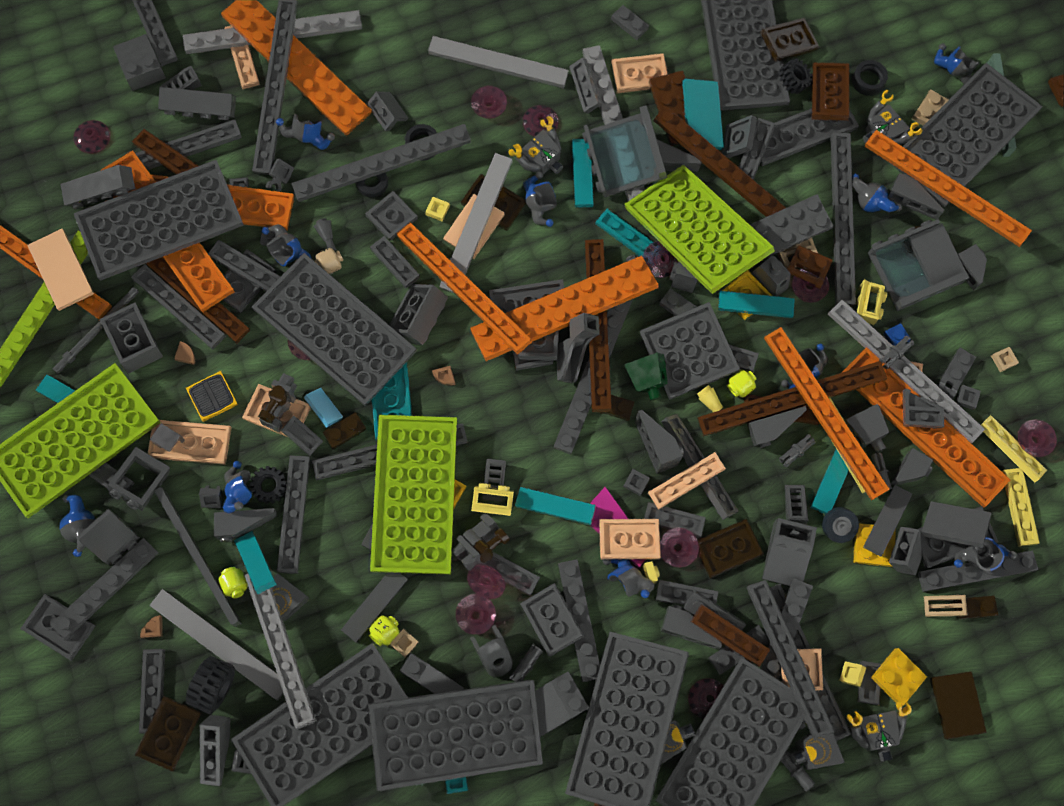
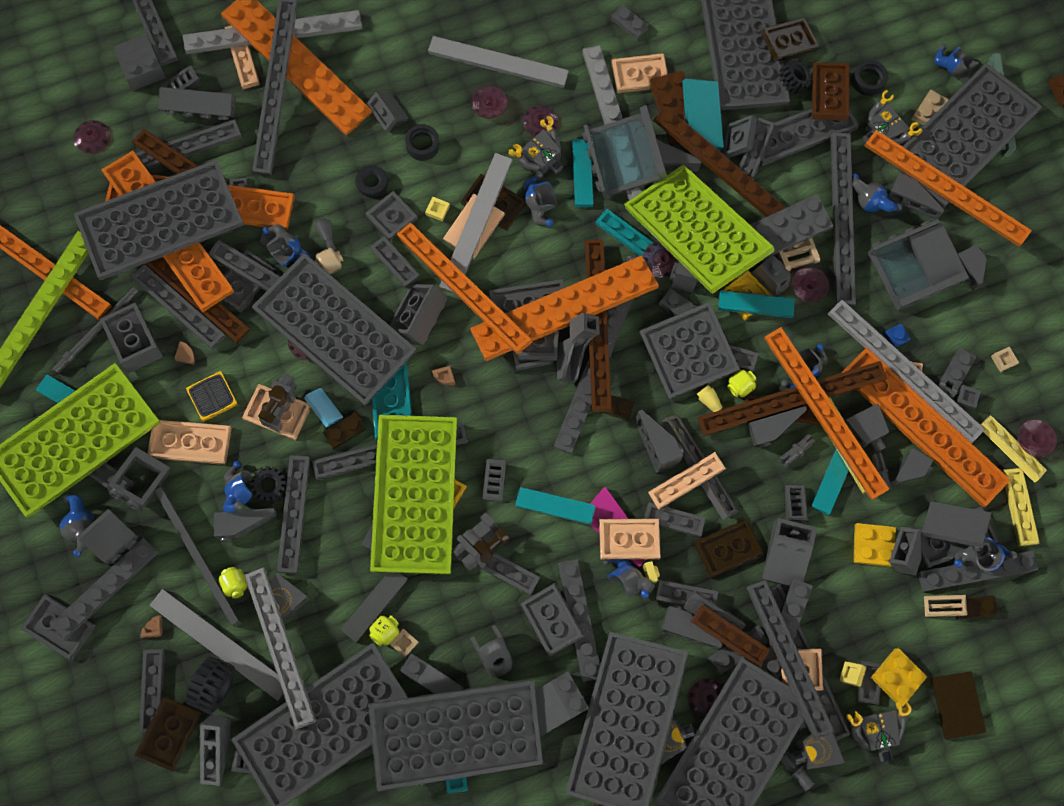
(60, 269): light nougat tile -> none
(97, 186): dark grey brick -> none
(166, 438): flat silver panel -> none
(210, 497): dark grey tile -> none
(255, 562): teal tile -> none
(281, 173): dark grey plate -> none
(301, 435): dark grey tile -> none
(305, 132): piece -> none
(381, 162): dark grey plate -> none
(479, 604): clear pink dish -> none
(486, 581): clear pink dish -> none
(492, 508): light yellow window -> none
(526, 664): dark grey pin -> none
(585, 85): dark grey plate -> none
(636, 482): dark grey plate -> none
(648, 374): dark green torso -> none
(688, 551): clear pink dish -> none
(810, 262): reddish brown plate -> none
(840, 525): black wheel -> none
(862, 301): light yellow window -> none
(887, 521): dark grey tile -> none
(896, 352): dark grey pin -> none
(921, 412): dark grey wing -> none

